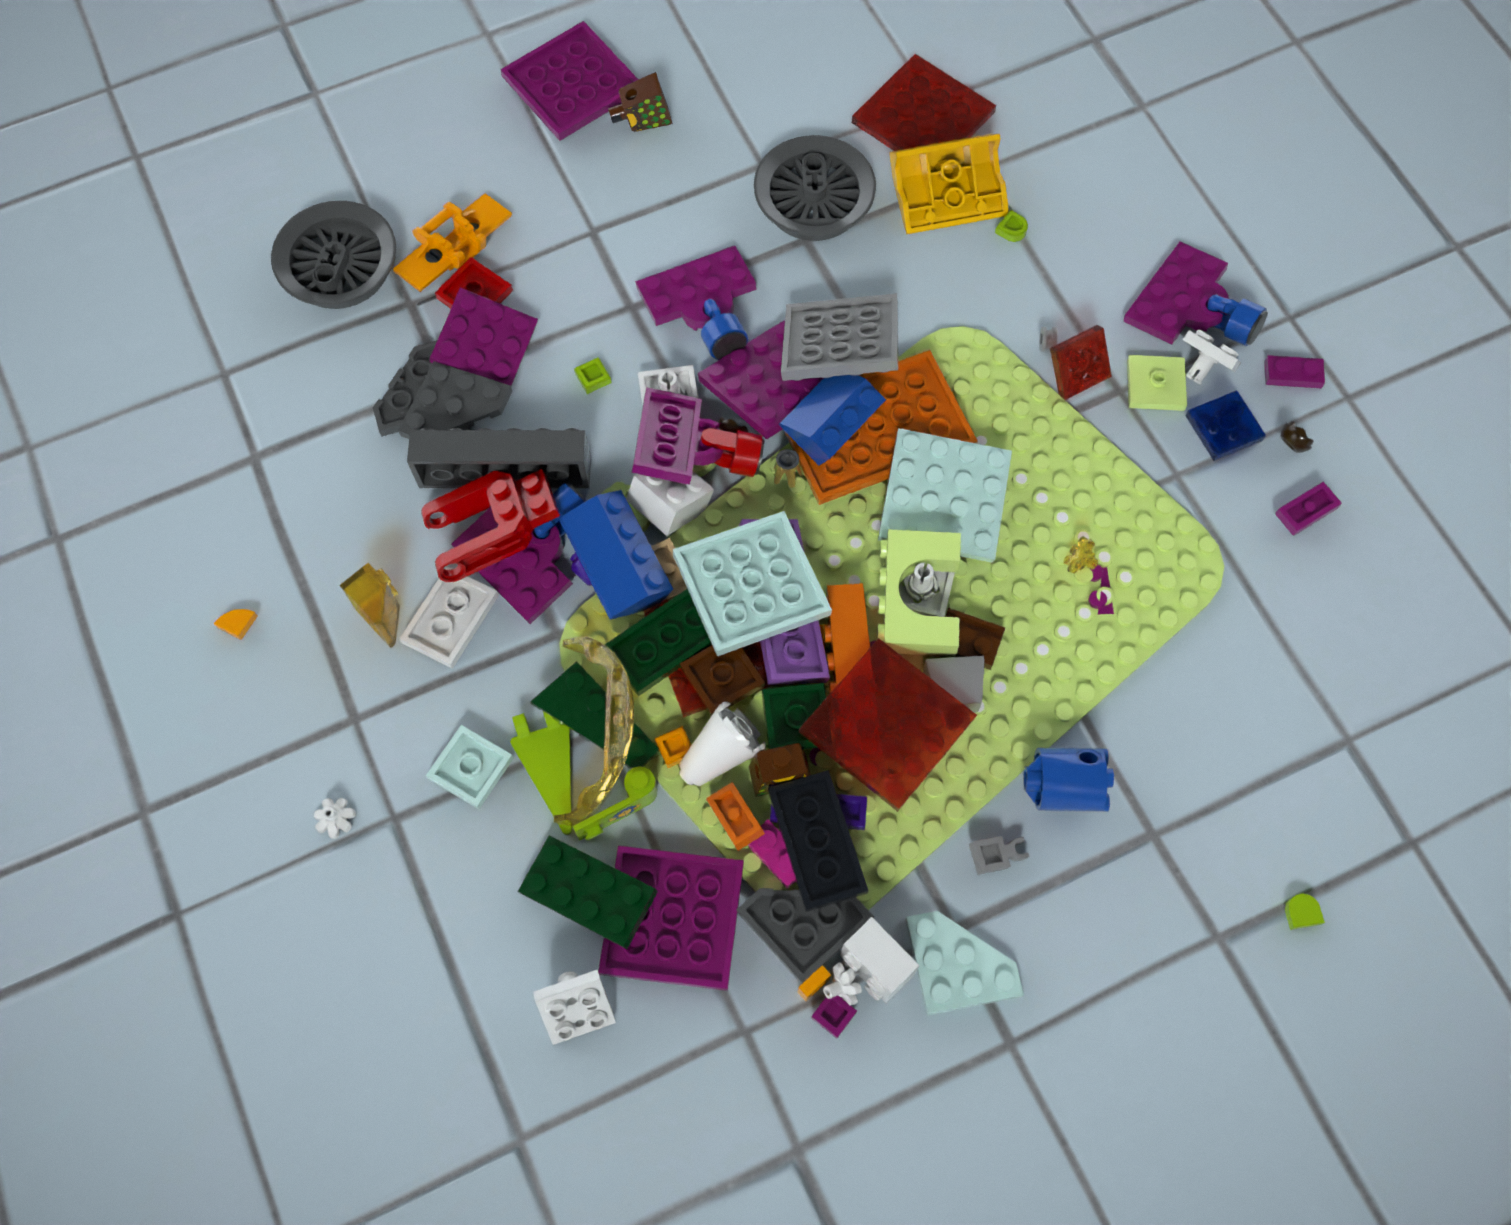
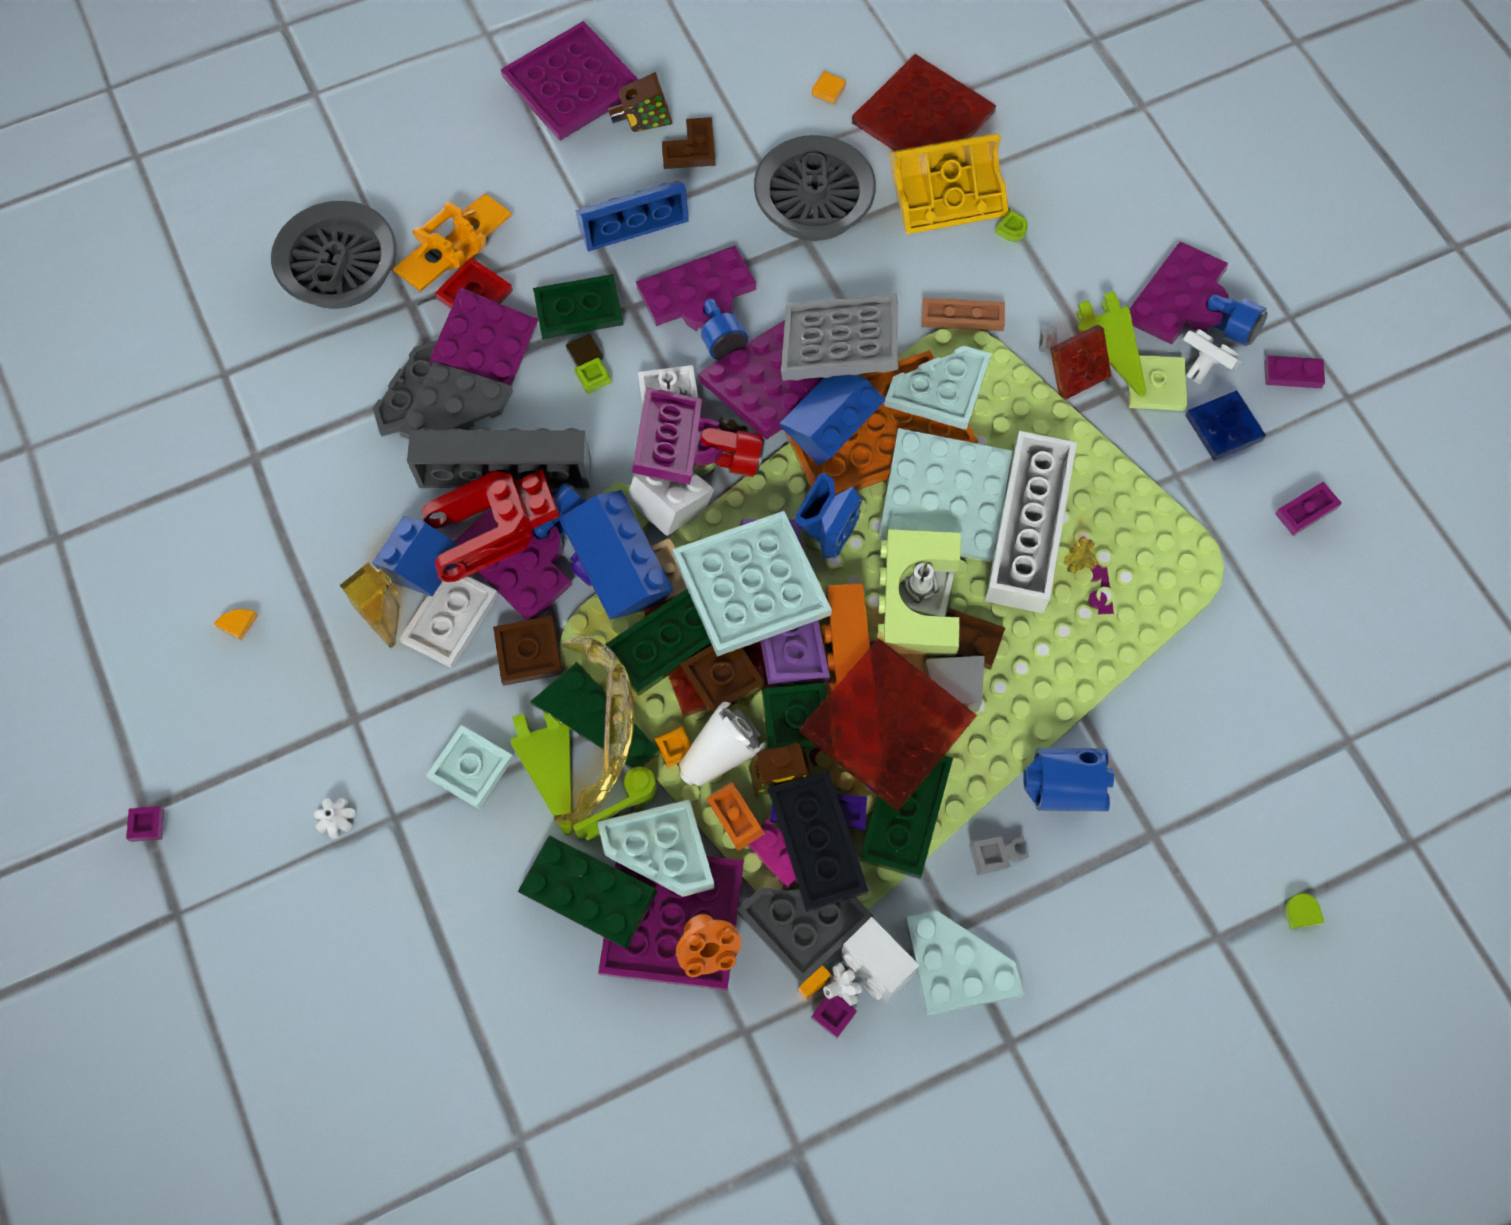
(145, 824): none -> magenta plate
(411, 555): none -> blue slope
(527, 650): none -> reddish brown plate
(574, 1000): white plate -> none
(578, 306): none -> dark green plate
(583, 350): none -> dark brown tile
(633, 215): none -> blue slope
(660, 846): none -> light aqua plate
(693, 152): none -> reddish brown plate
(707, 946): none -> orange plate
(787, 463): piece -> none
(828, 87): none -> light orange tile
(828, 516): none -> blue piece
(903, 838): none -> dark green plate
(941, 387): none -> light aqua plate
(963, 314): none -> nougat plate
(1031, 522): none -> white brick
(1119, 338): none -> lime flag
(1296, 437): dark brown plate -> none

